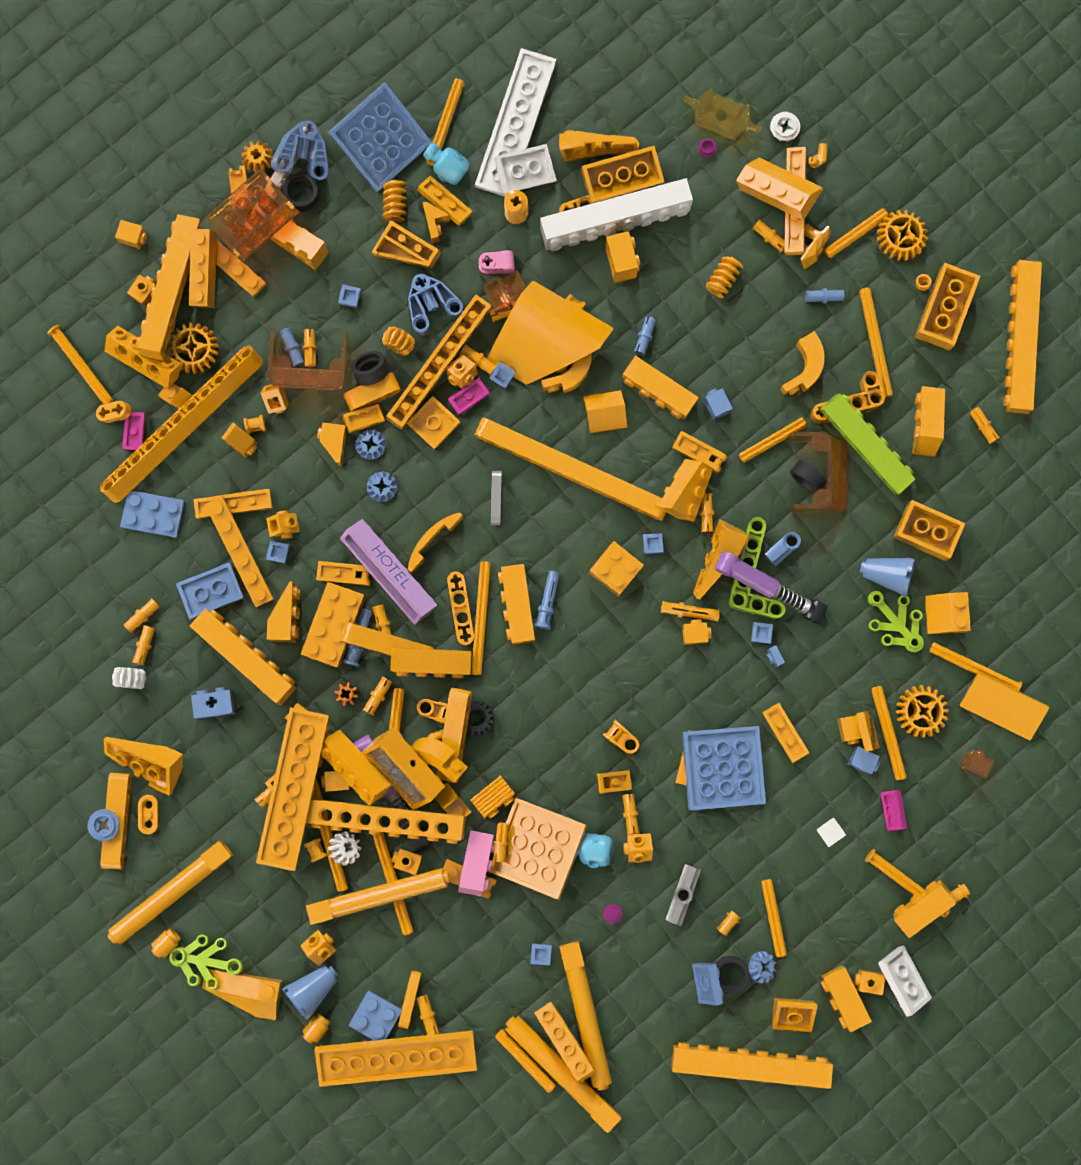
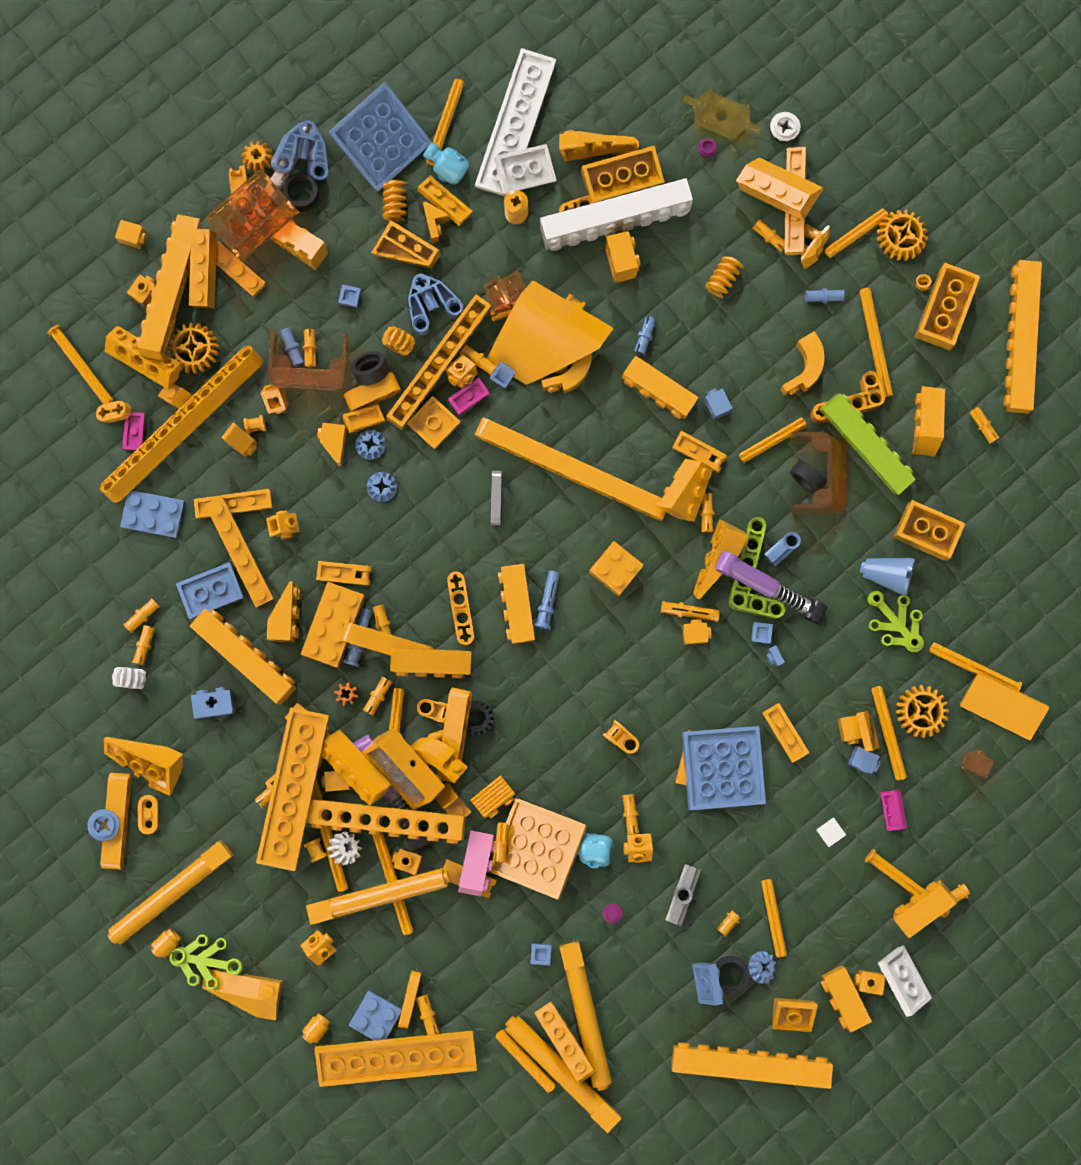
(278, 552): medium blue plate -> none
(311, 990): medium blue cone -> none
(388, 571): lavender brick -> none
(448, 522): light orange slope -> none
(480, 623): light orange axle -> none
(500, 262): bright pink piece -> none
(605, 412): light orange slope -> none
(614, 781): light orange slope -> none
(653, 543): medium blue plate -> none
(820, 158): light orange arm -> none
(947, 613): light orange slope -> none

